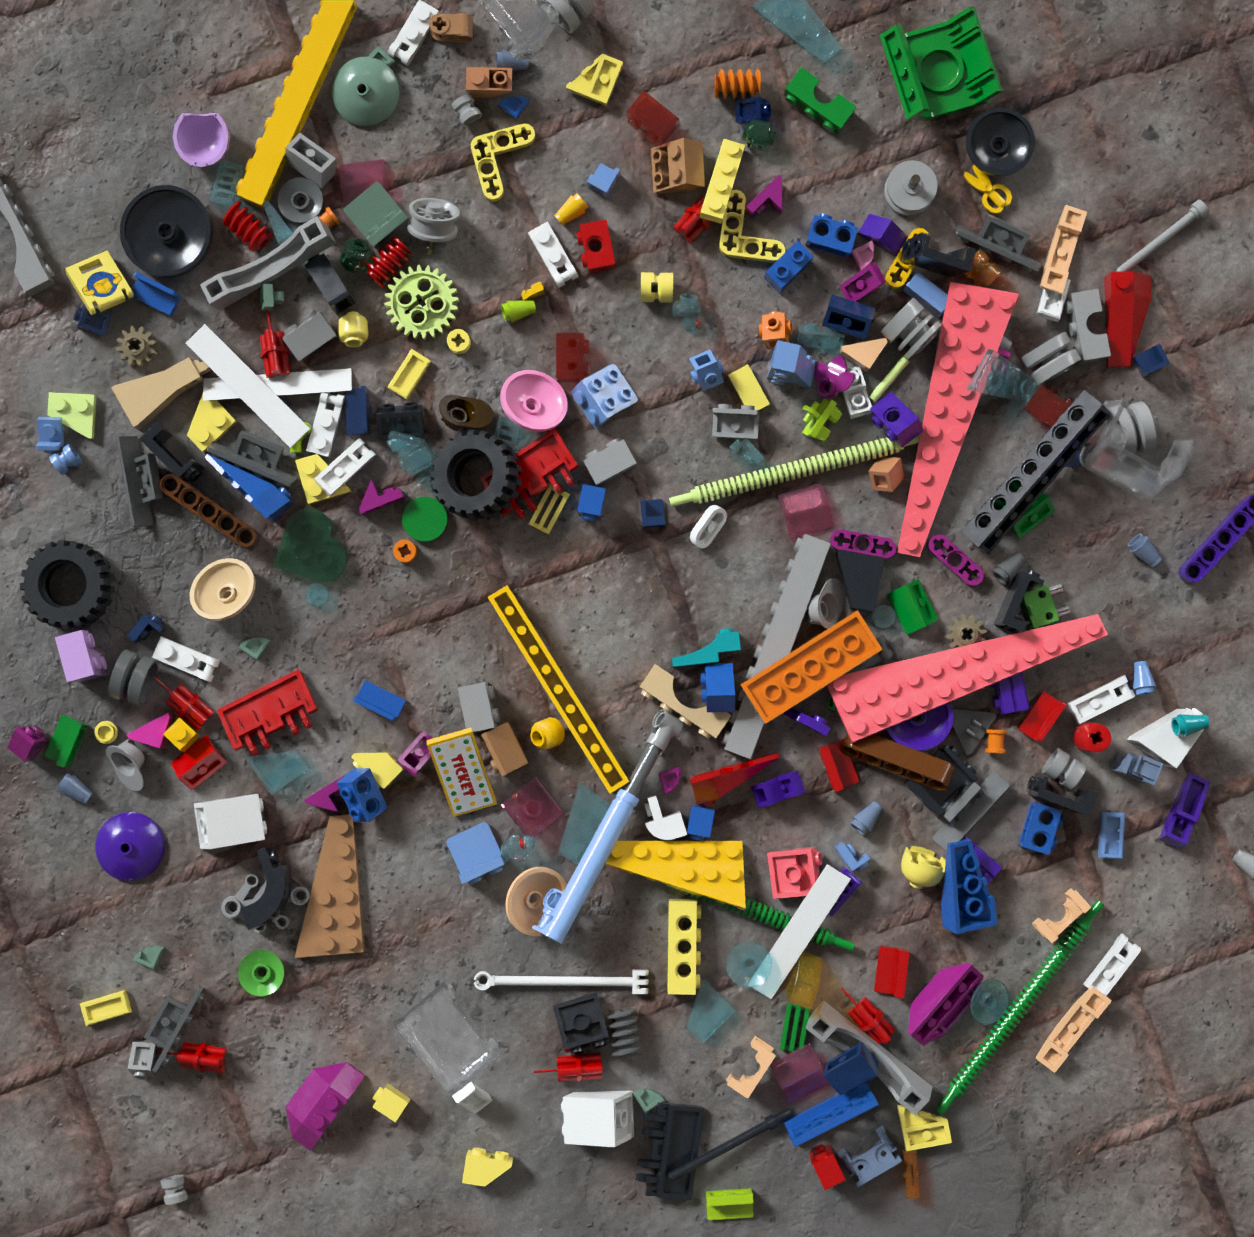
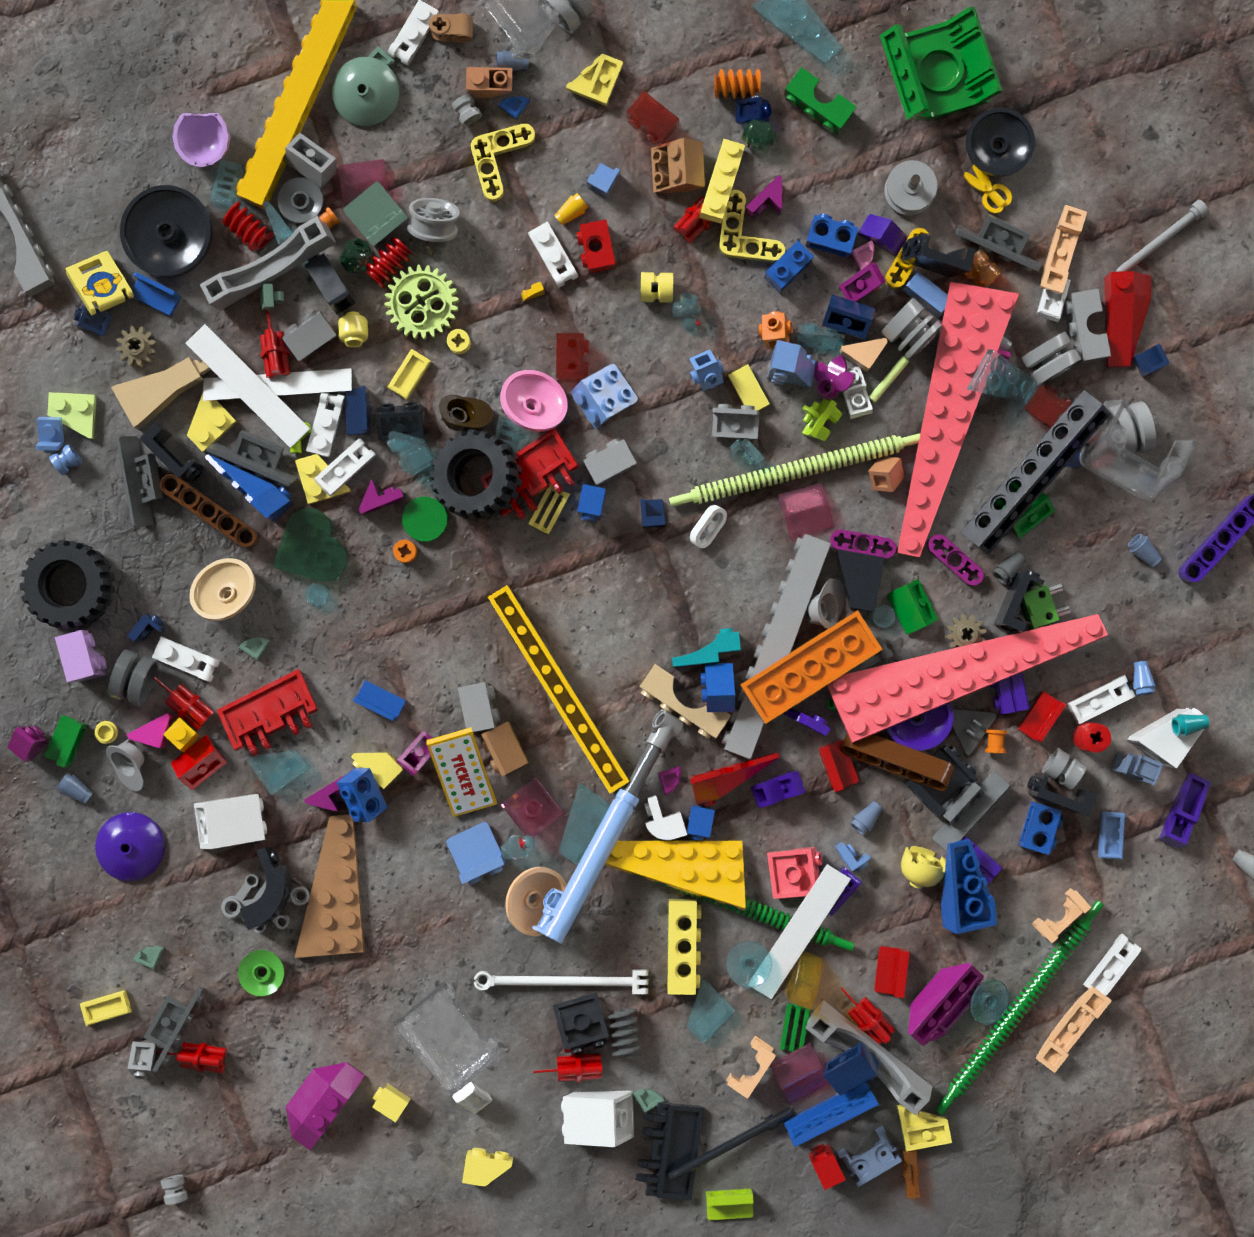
(517, 310): lime cone -> none
(547, 733): yellow head -> none
(896, 419): dark purple brick -> none

